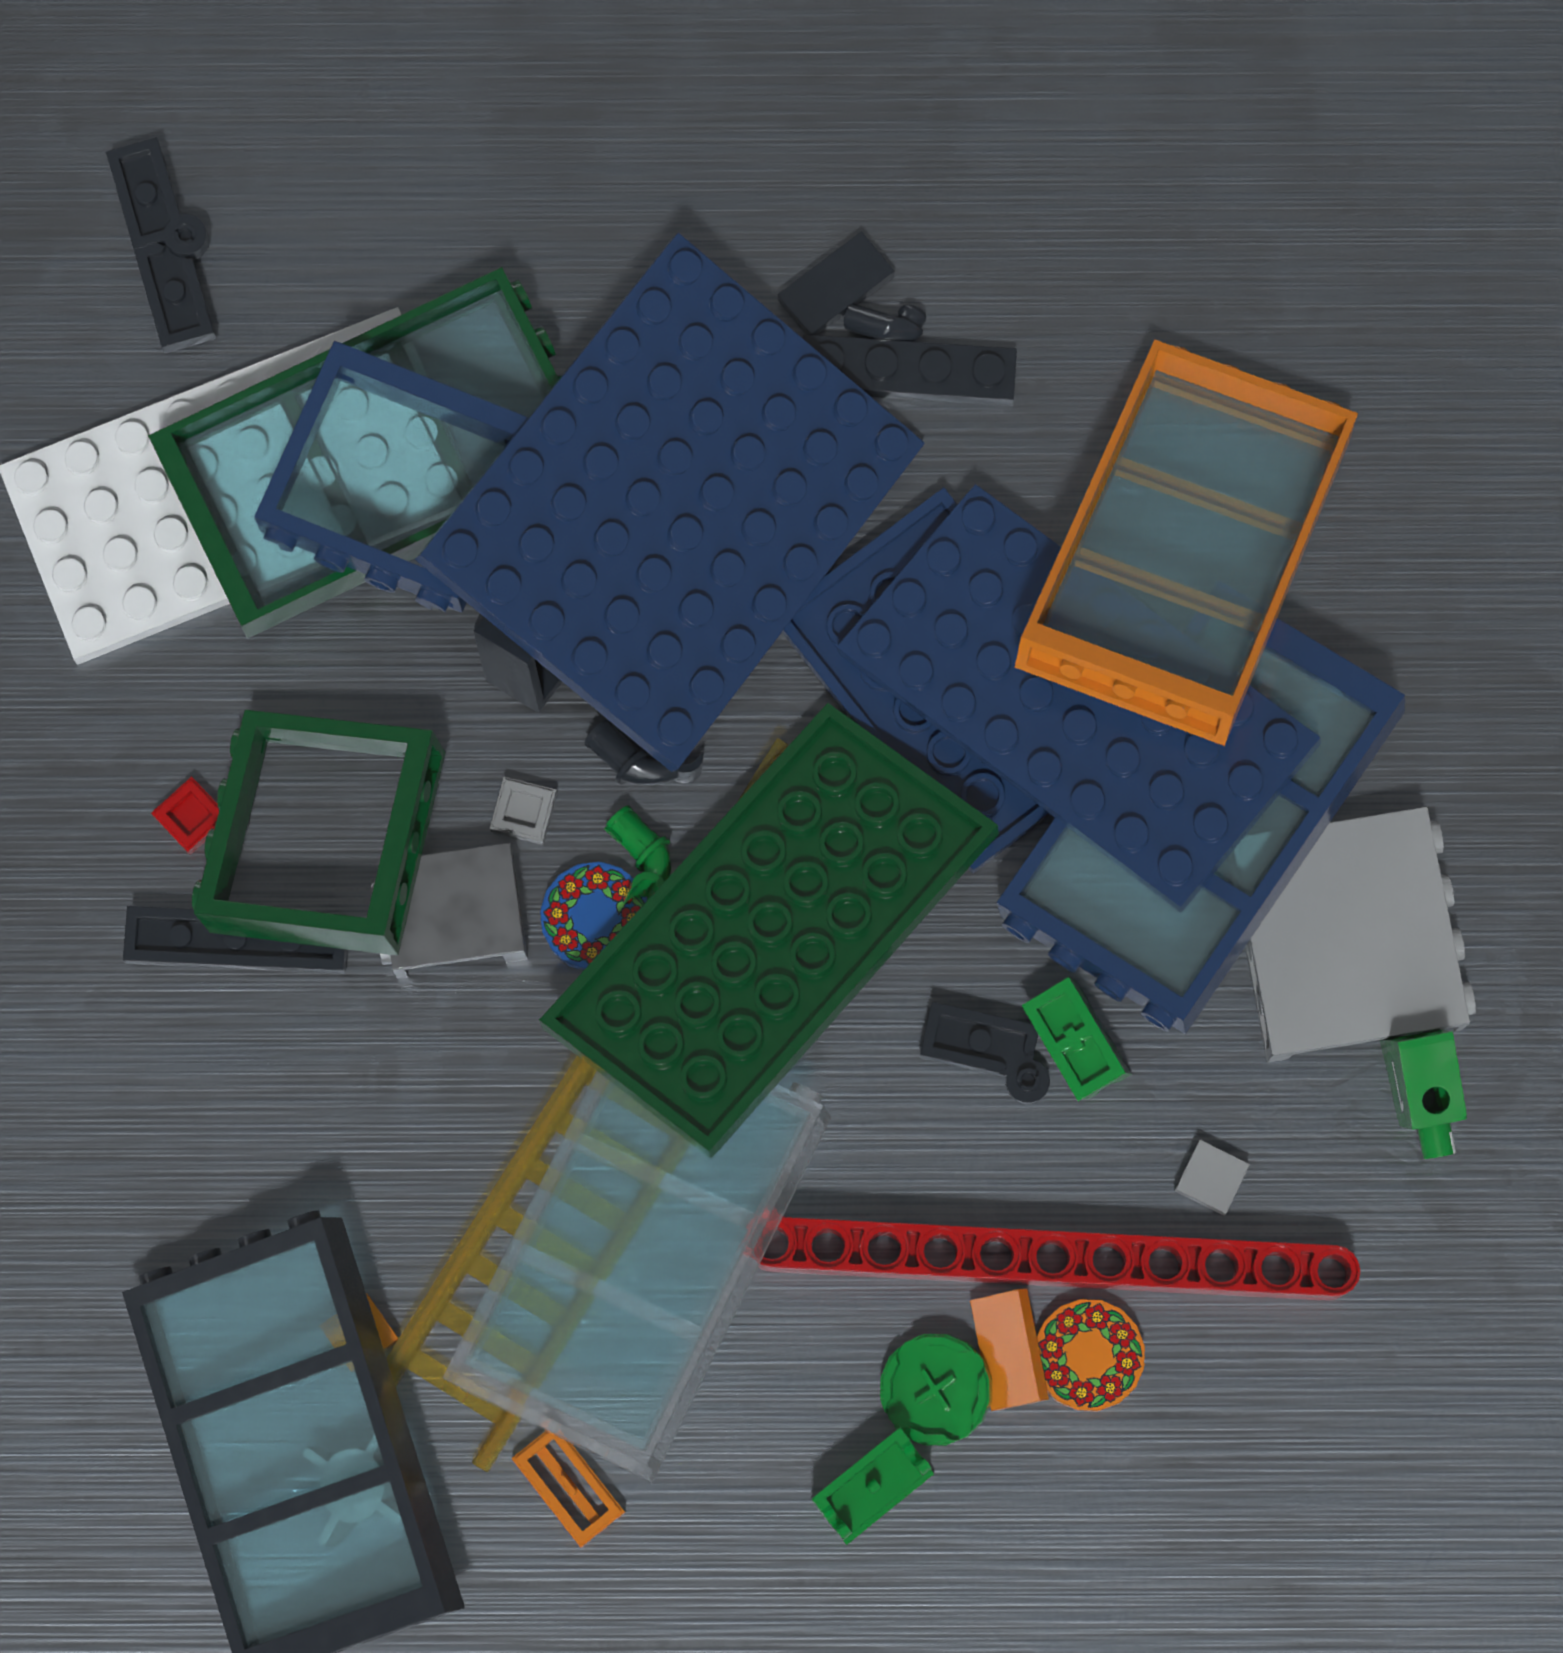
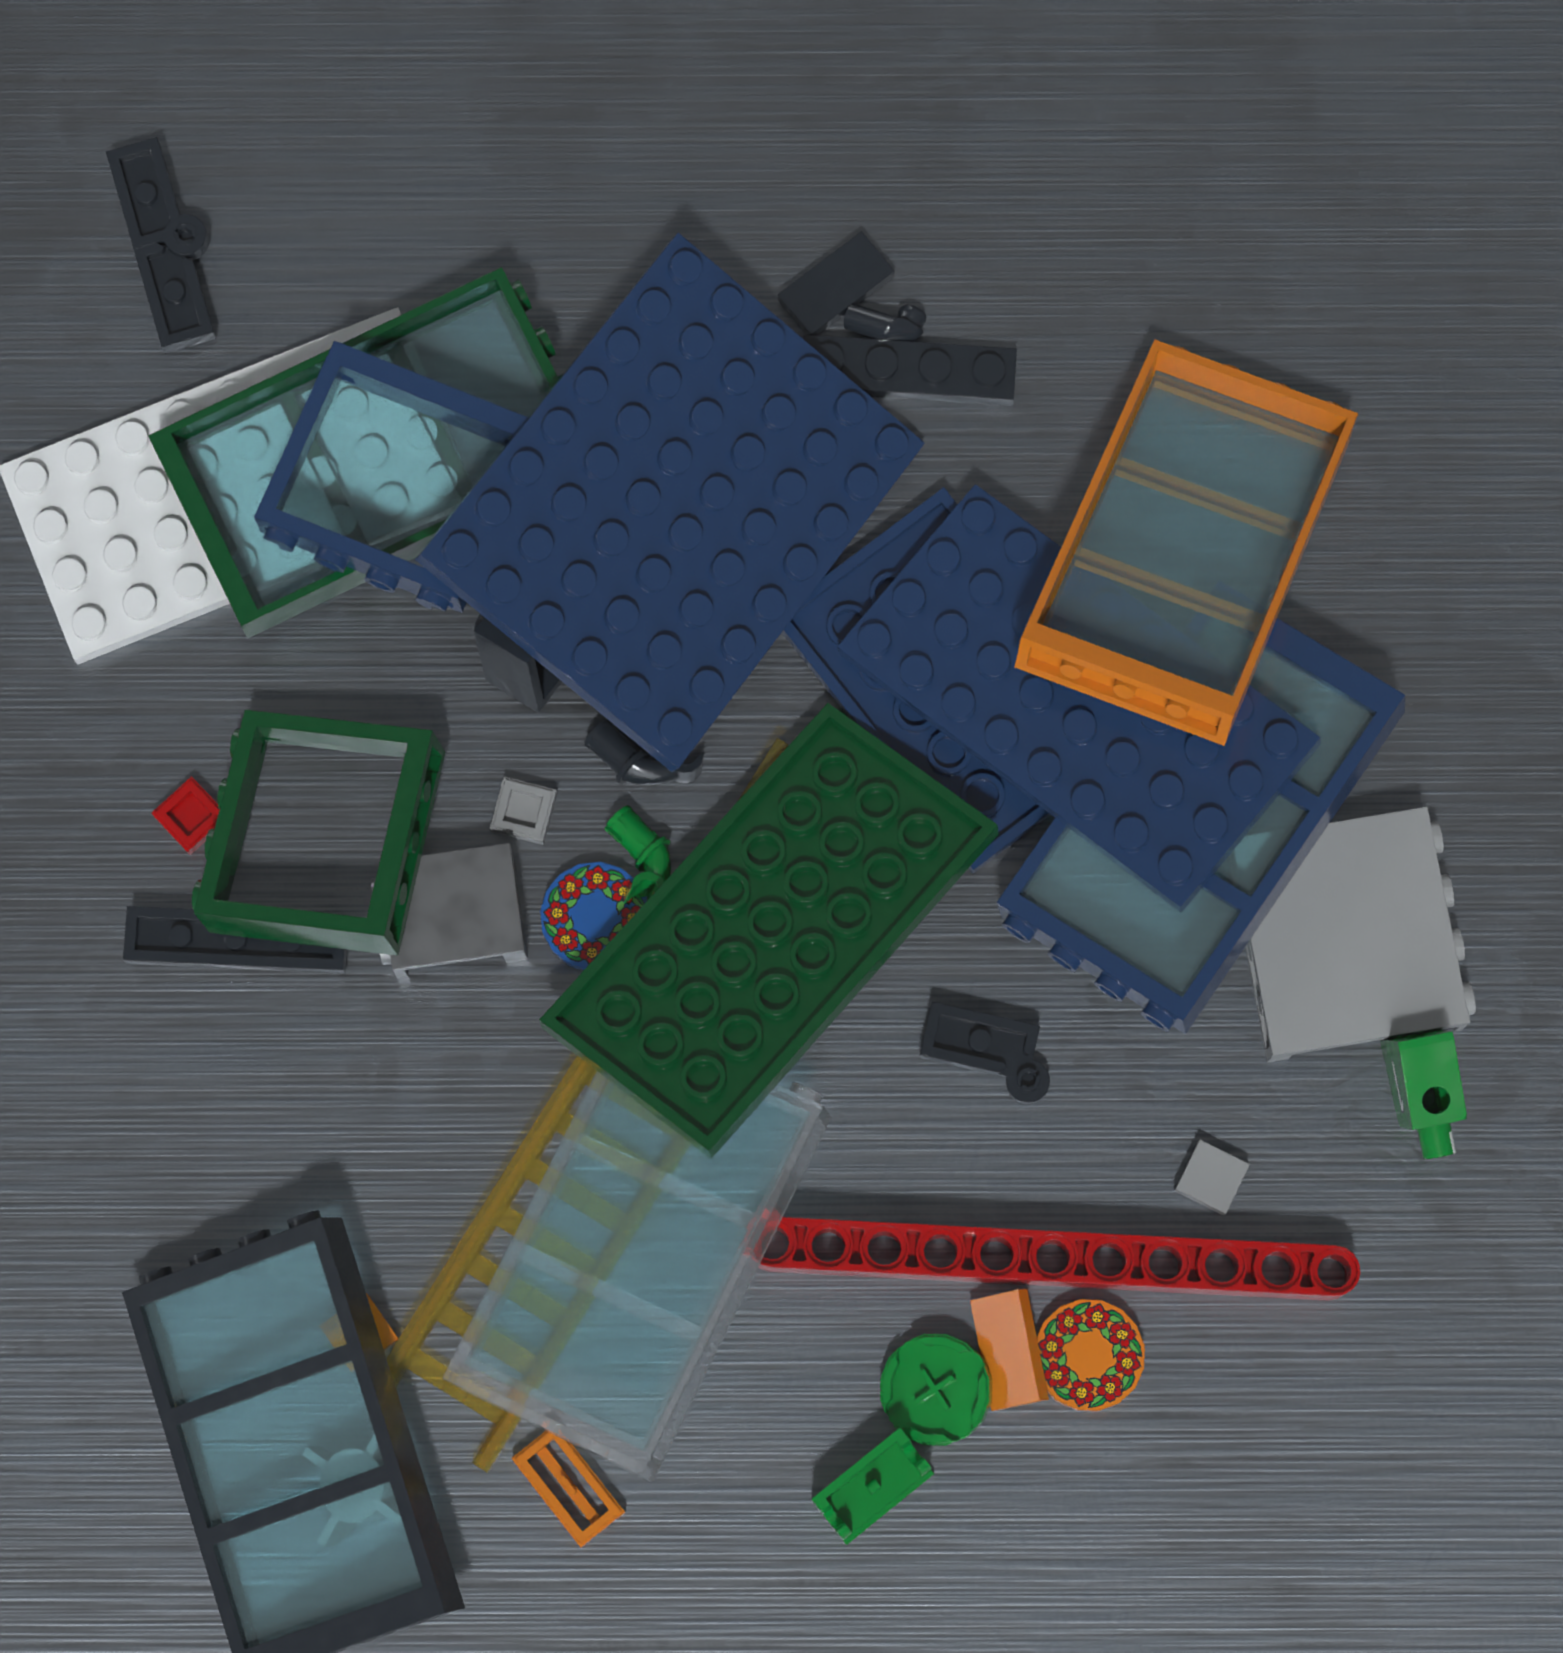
(1076, 1039): green hinge -> none

